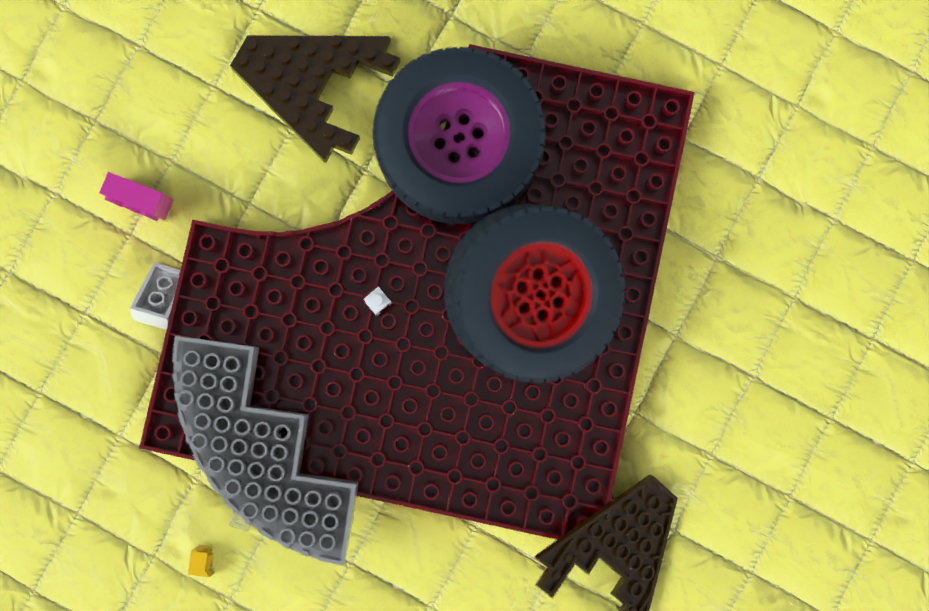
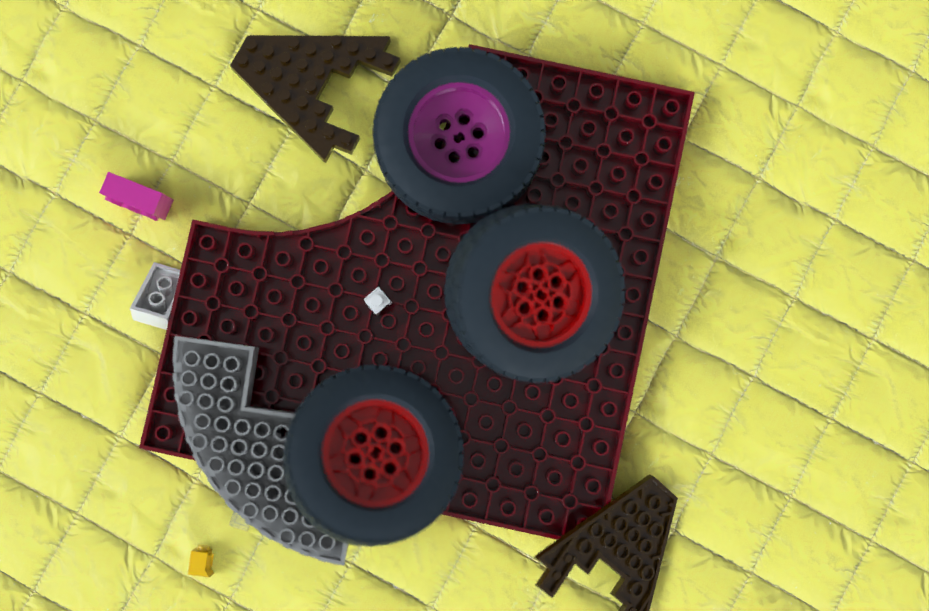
(334, 490): none -> black wheel

